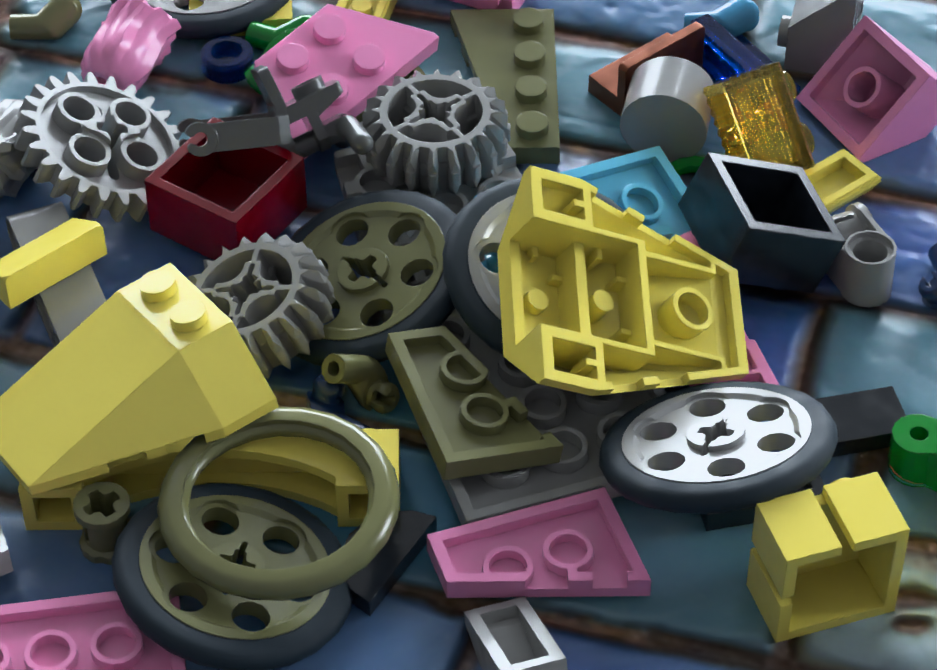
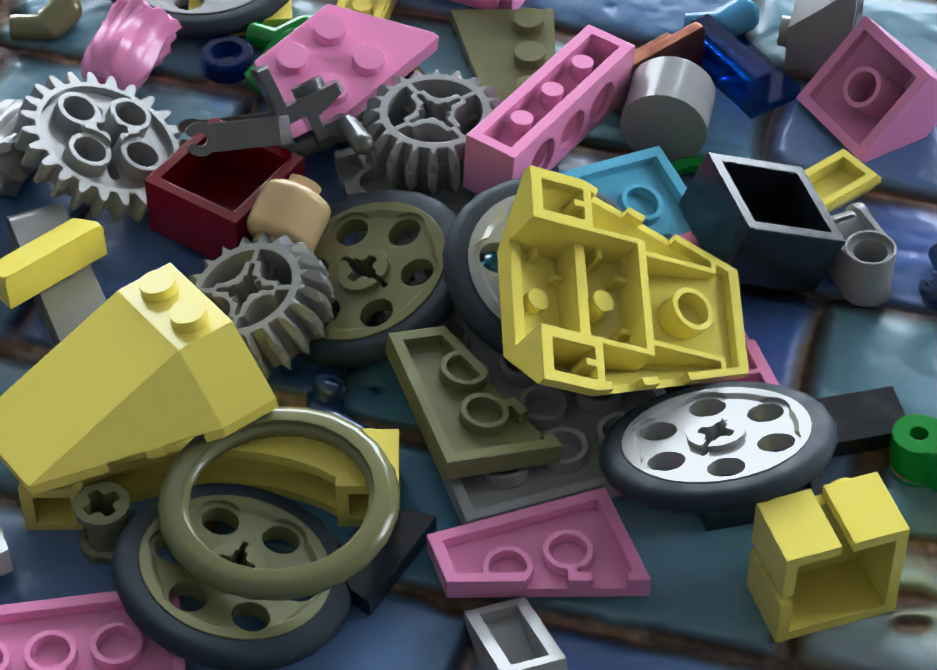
(290, 209): none -> tan head
(364, 379): olive arm -> none
(550, 110): none -> bright pink brick
(760, 118): clear yellow brick -> none

